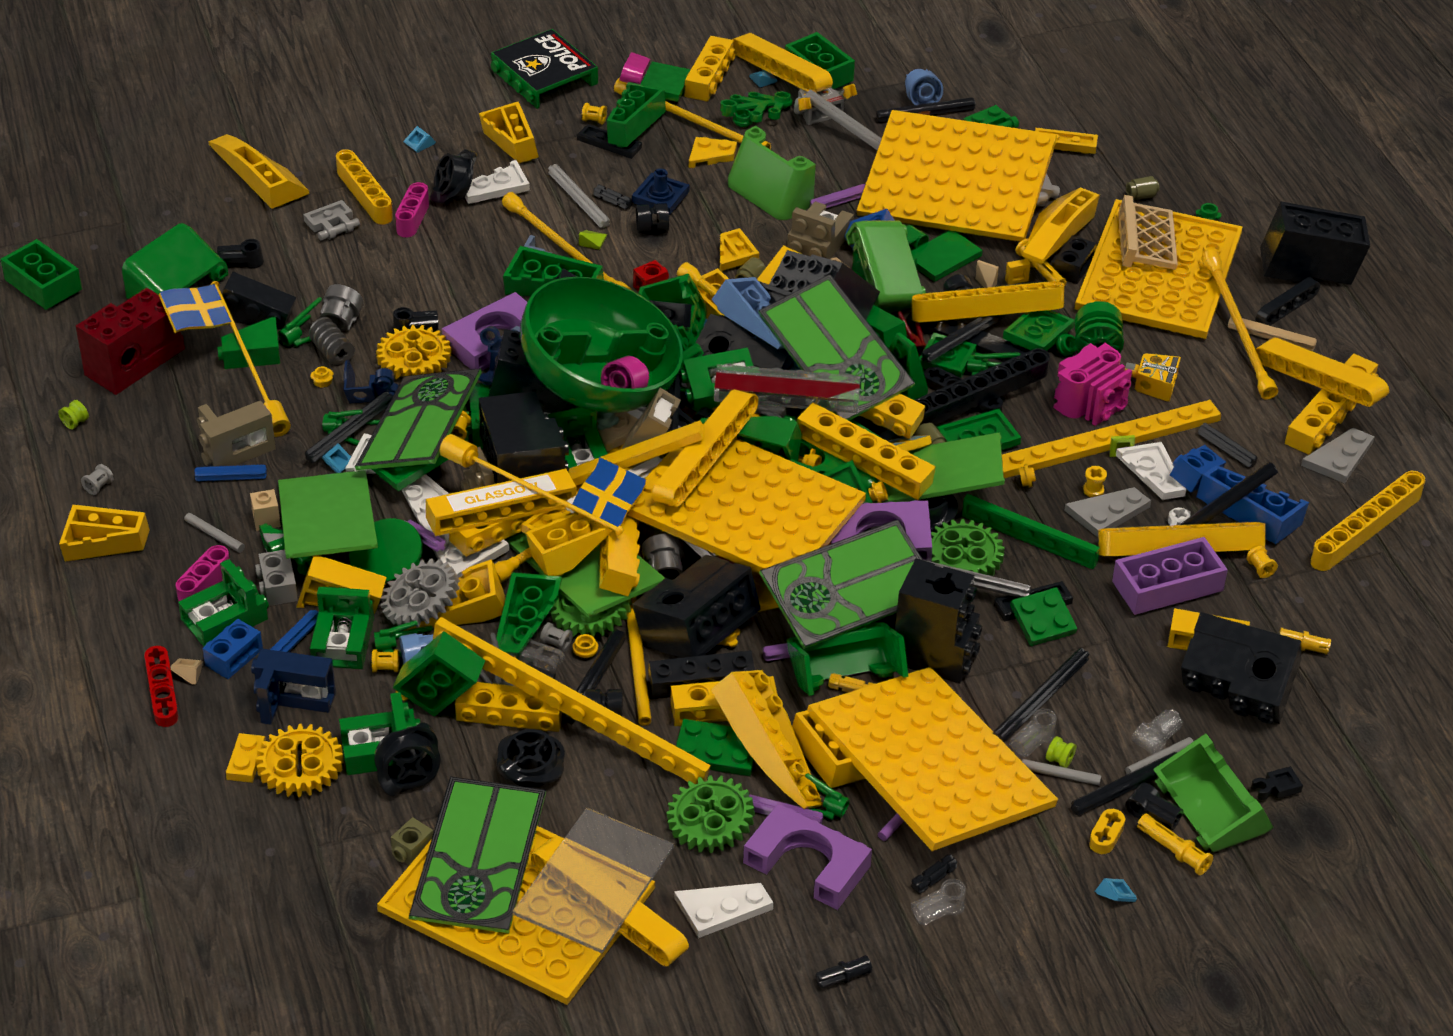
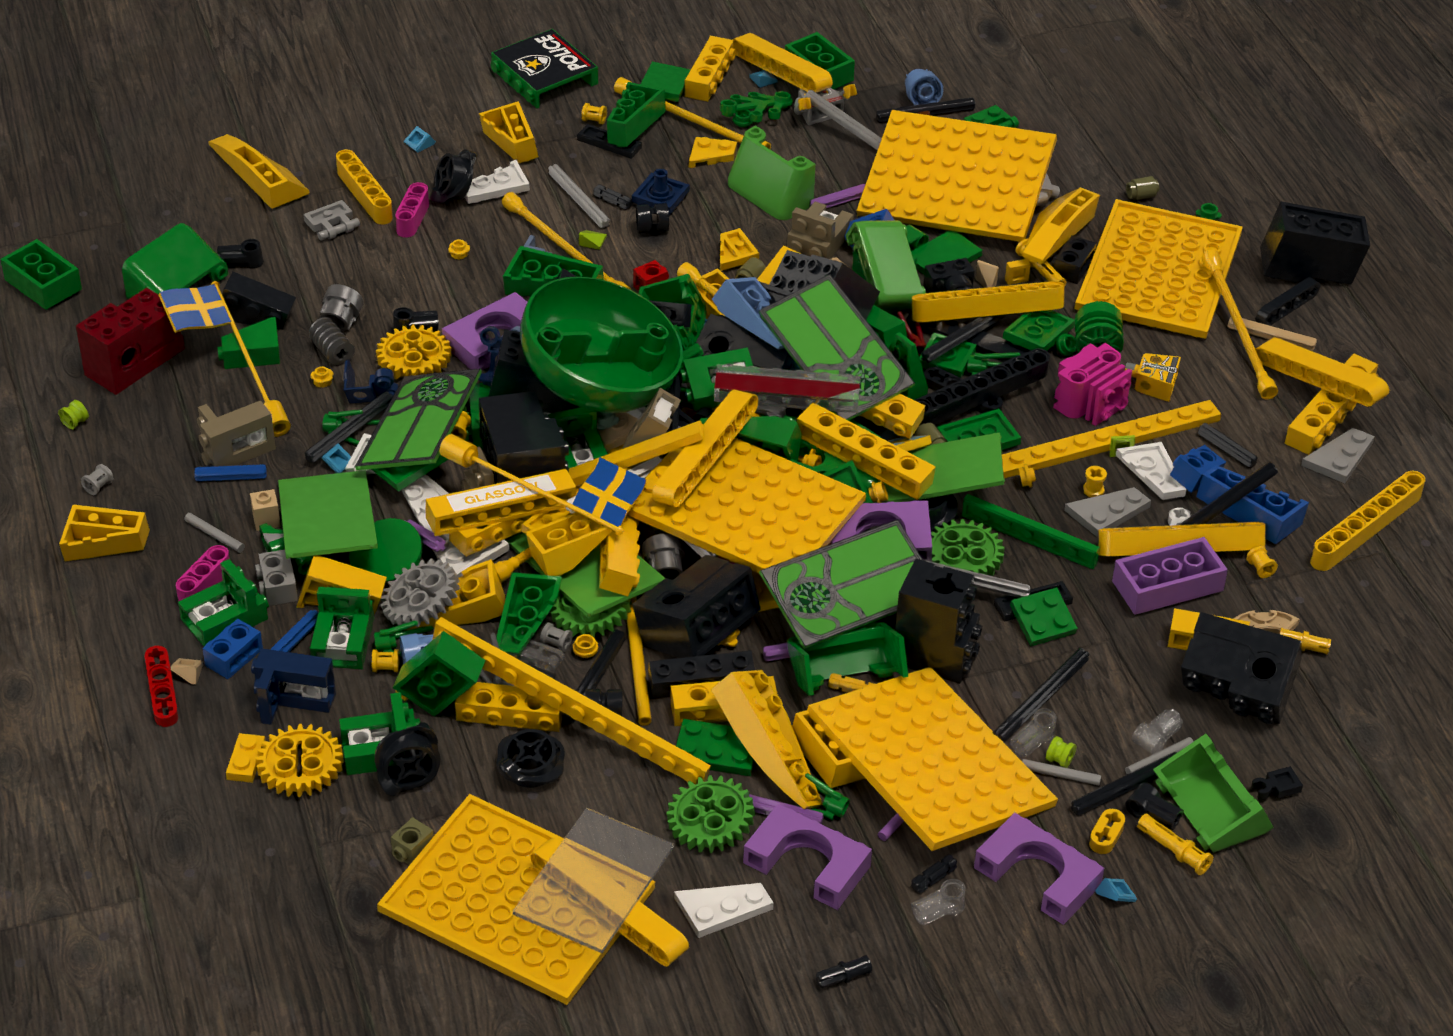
(292, 332): green plant -> none
(459, 249): none -> yellow plate
(478, 855): piece -> none
(625, 373): dark pink piece -> none
(634, 68): dark pink beam -> none
(938, 273): none -> black brick
(1022, 840): none -> medium lavender arch
(1073, 141): yellow plate -> none
(1131, 232): tan fence -> none
(1270, 621): none -> tan tile

